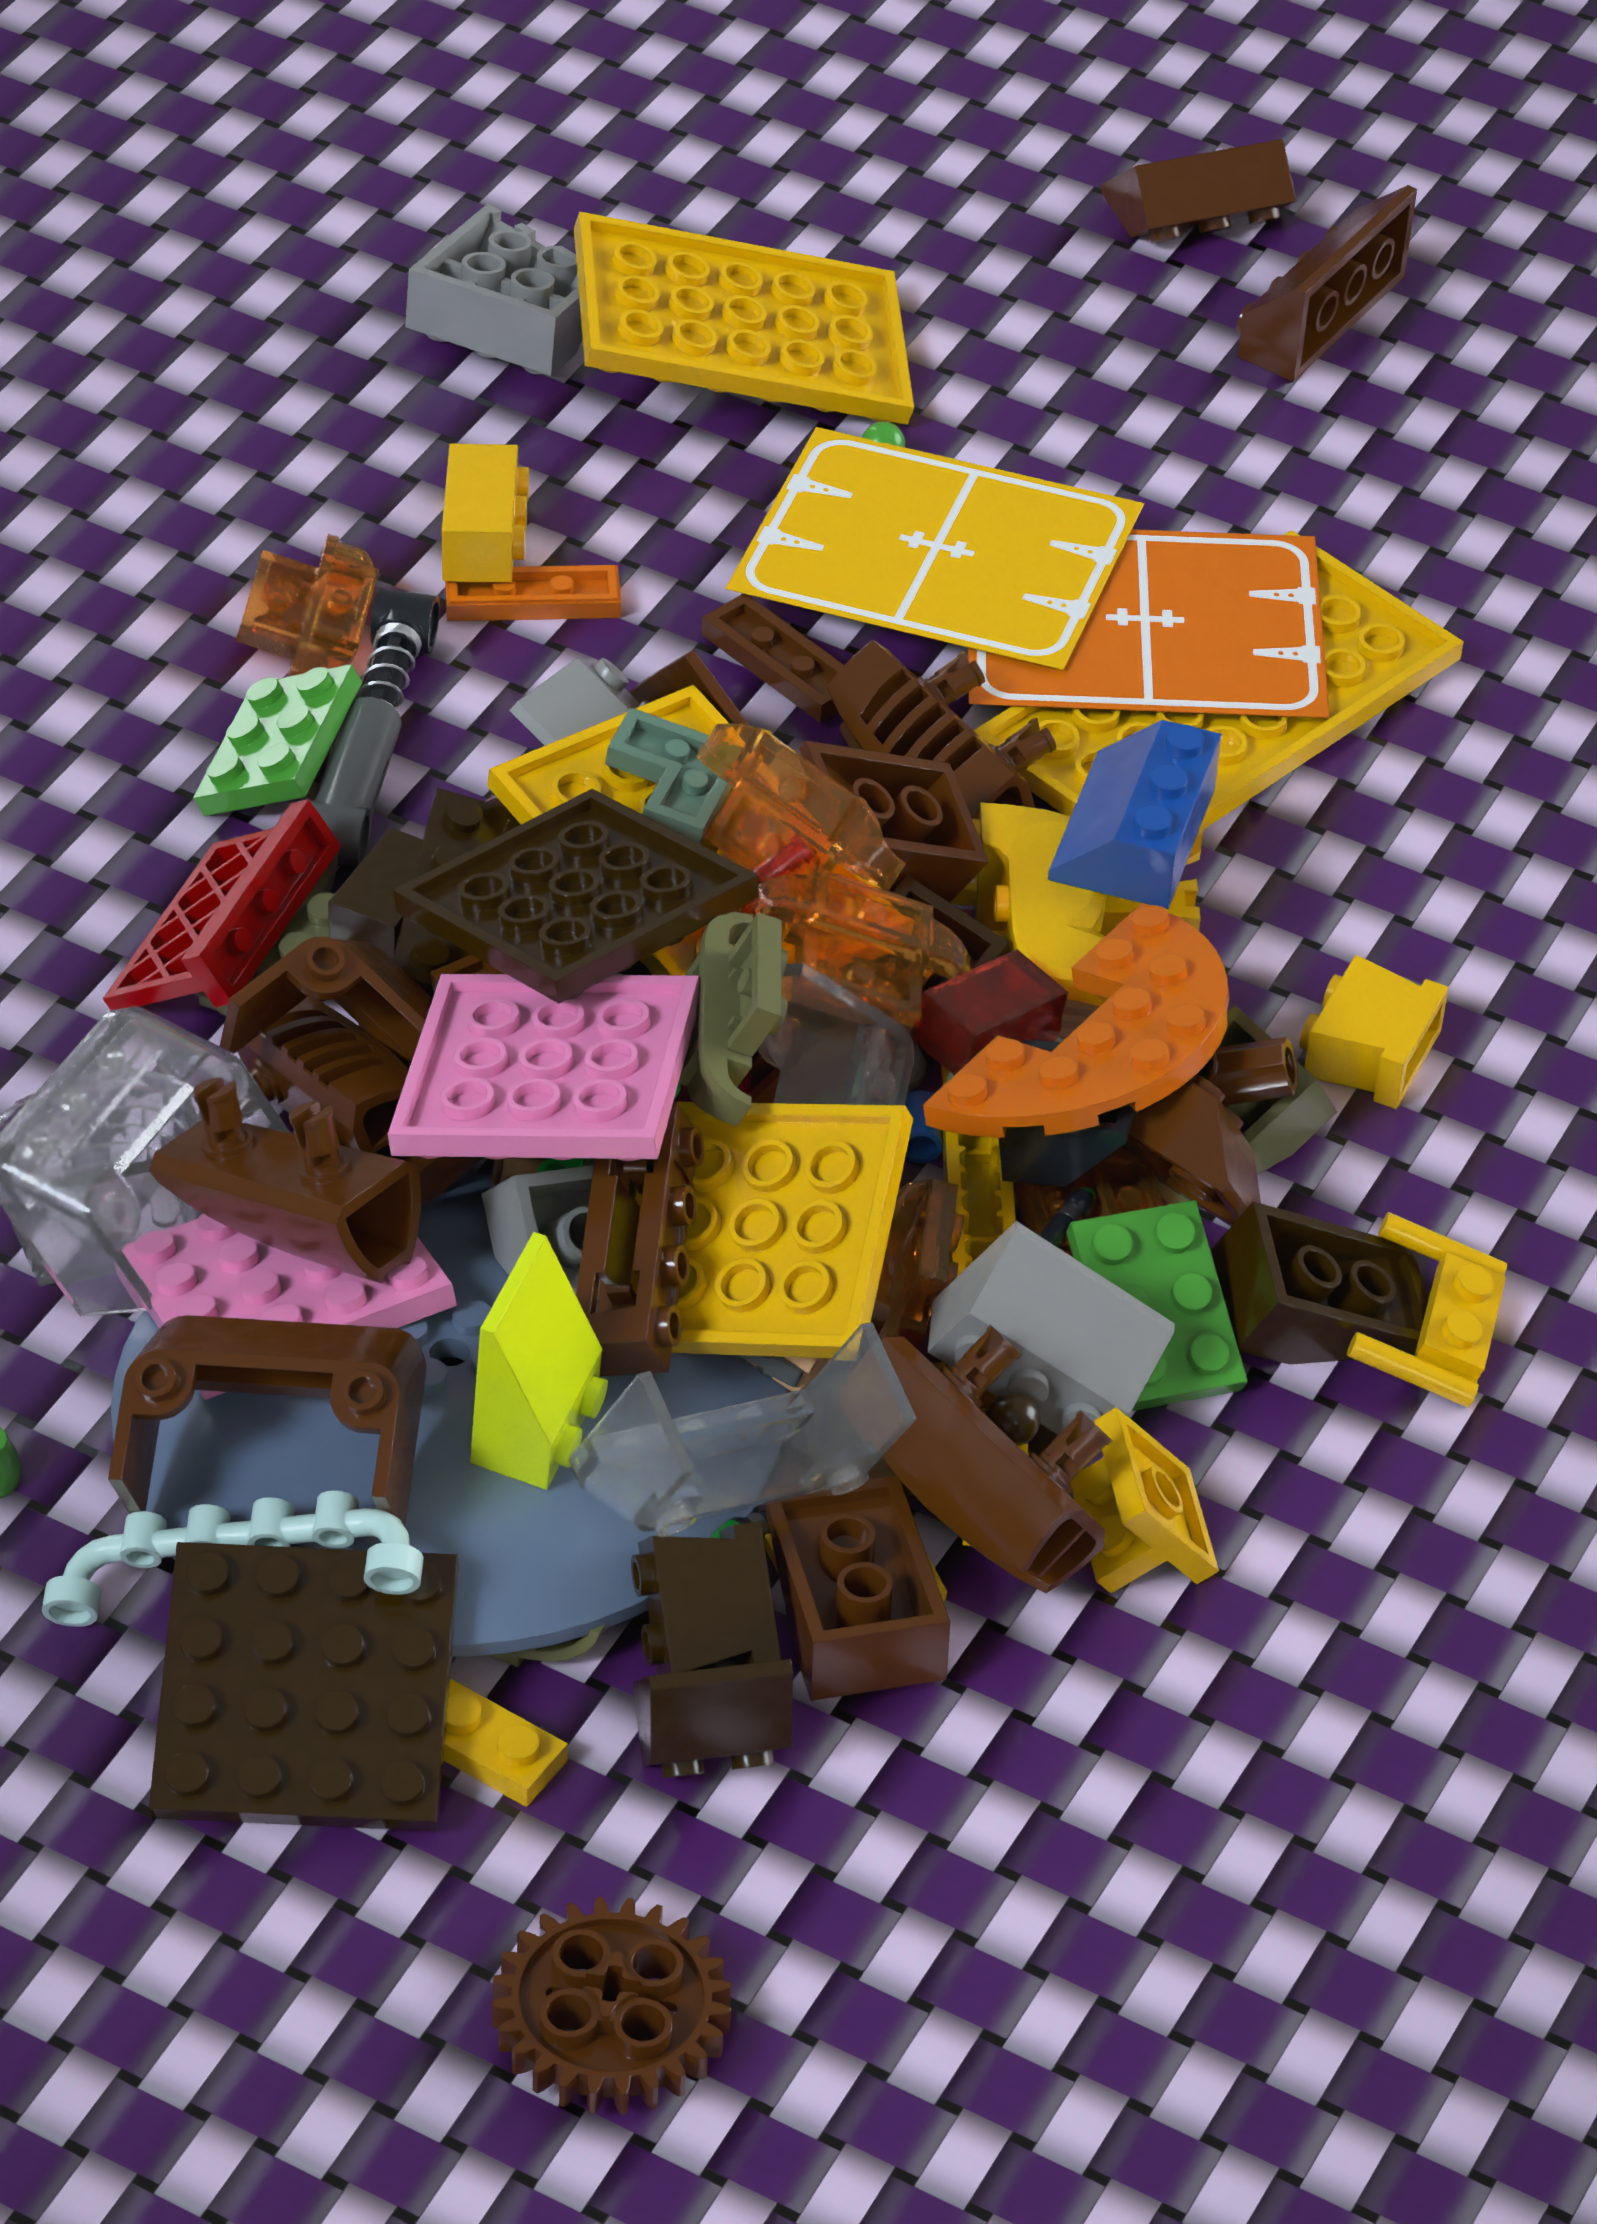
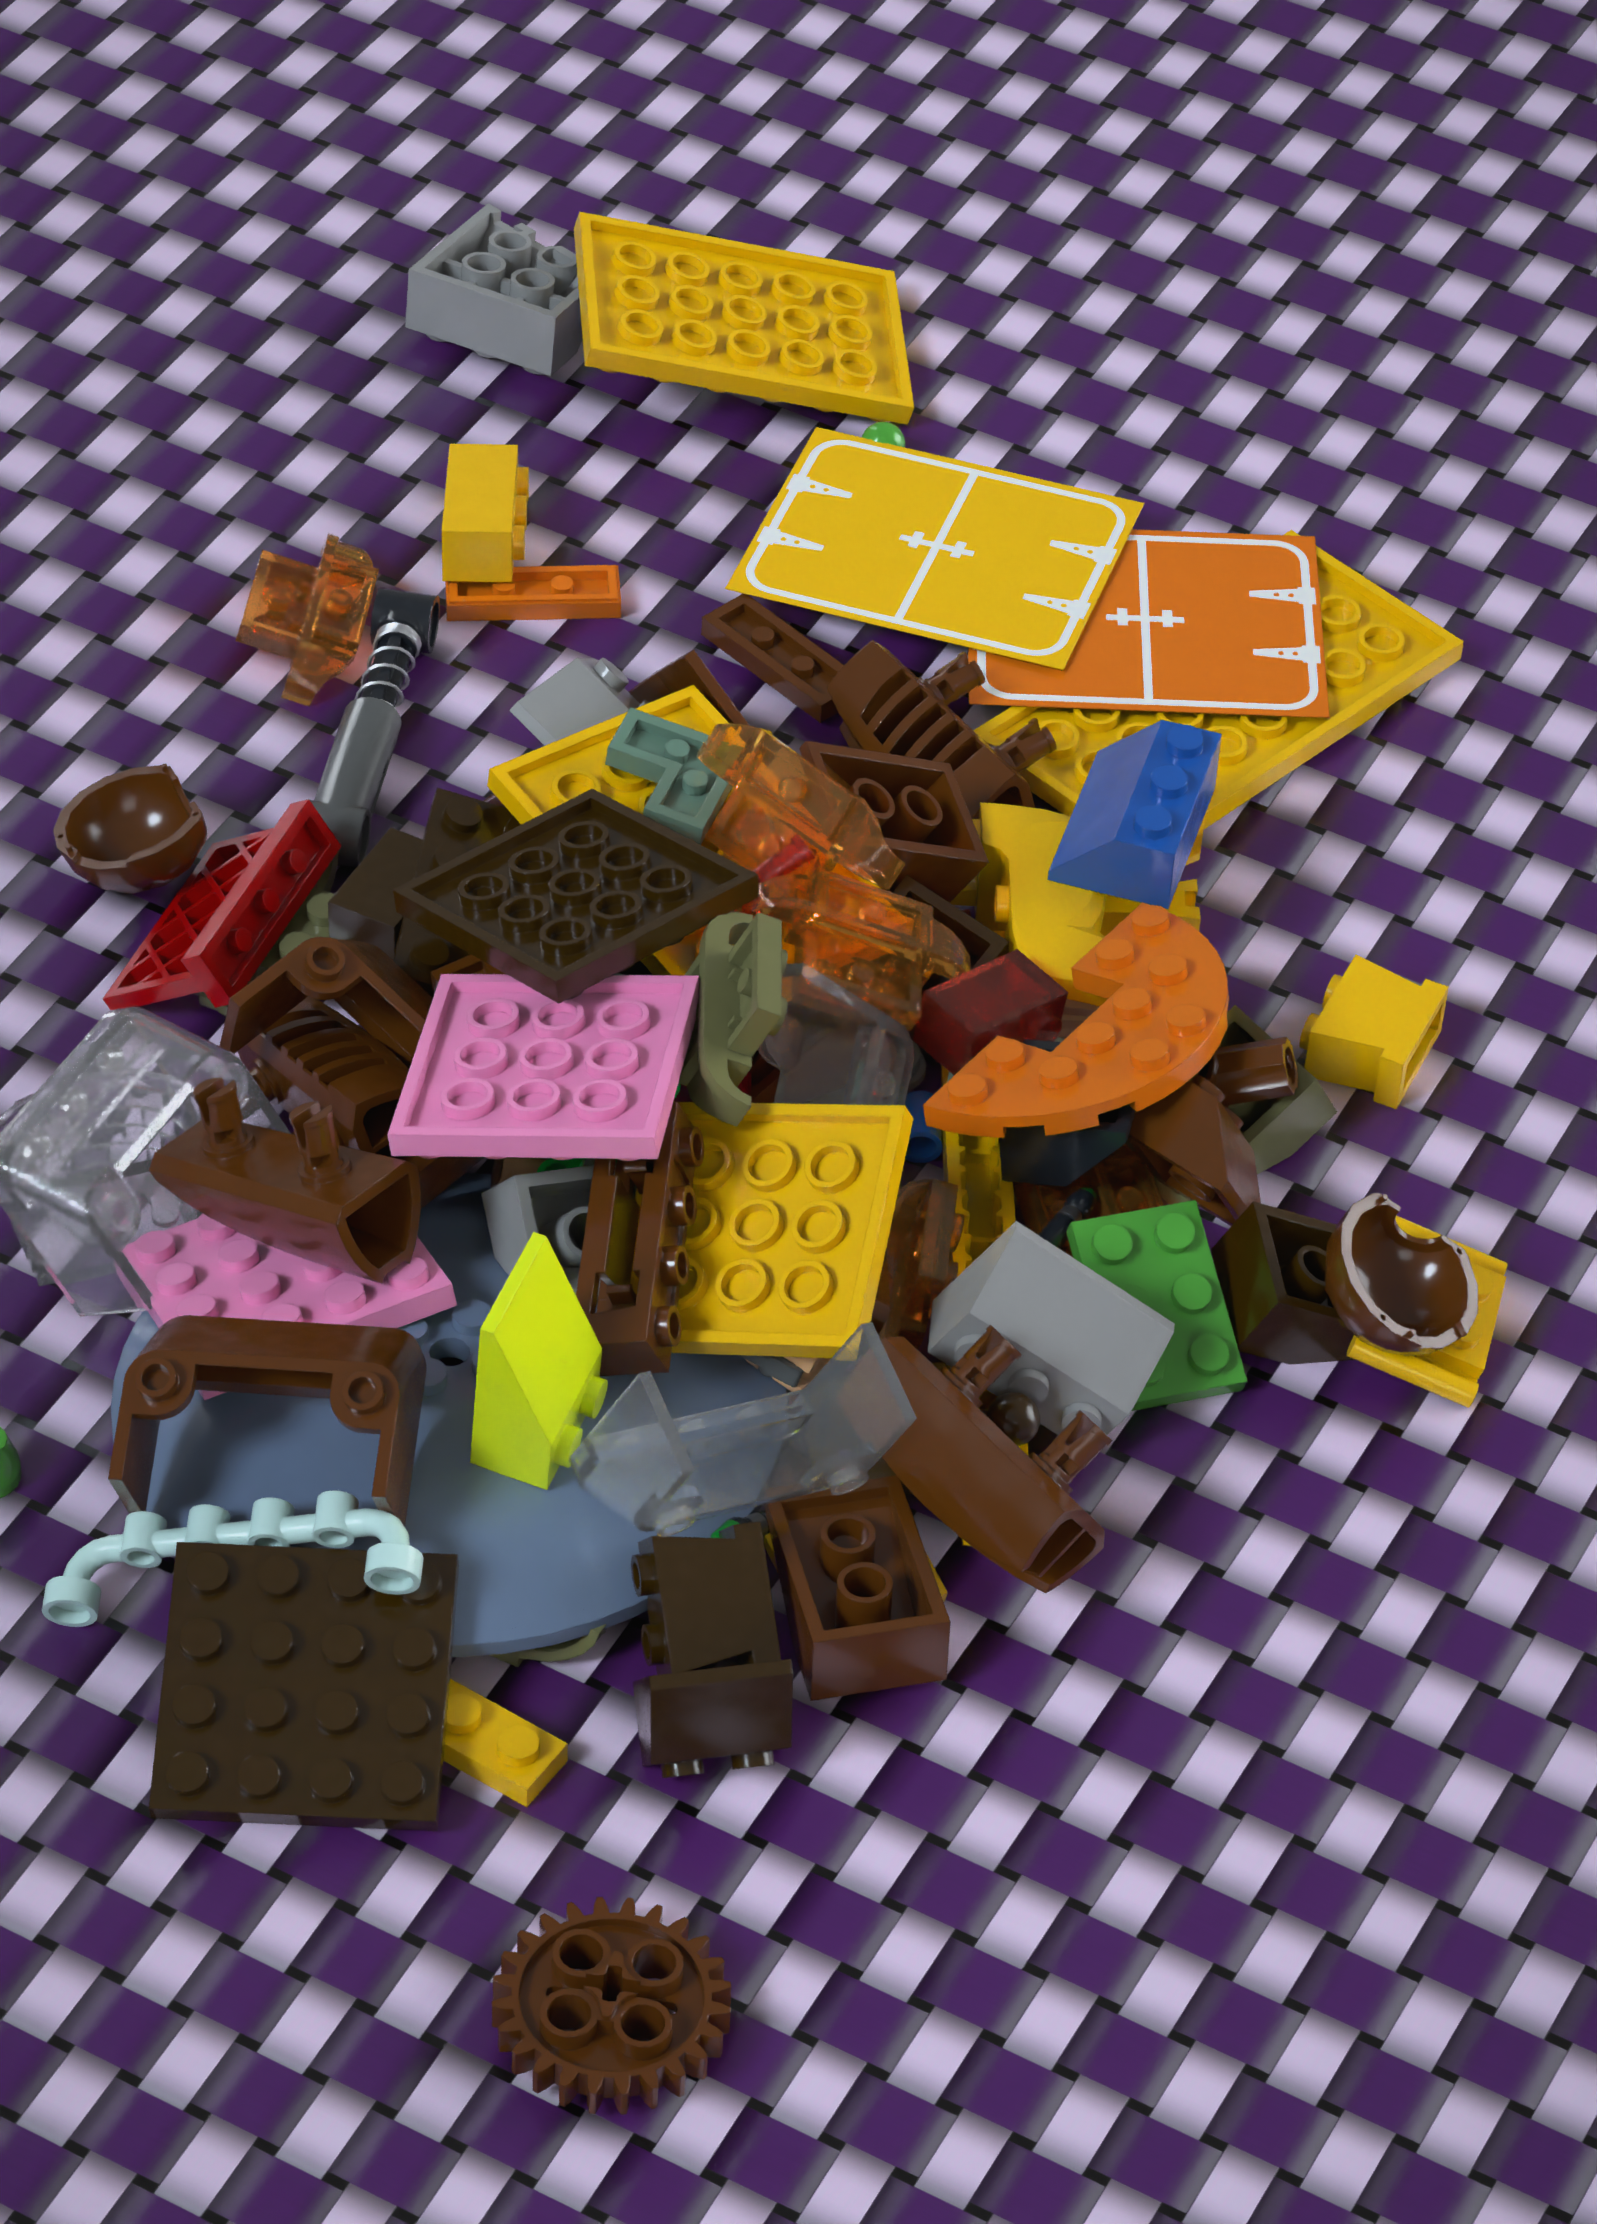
(131, 830): none -> reddish brown cylinder
(278, 740): bright green plate -> none
(1144, 1505): yellow bracket -> none
(1202, 191): reddish brown slope -> none
(1329, 287): reddish brown slope -> none
(1396, 1287): none -> reddish brown cylinder

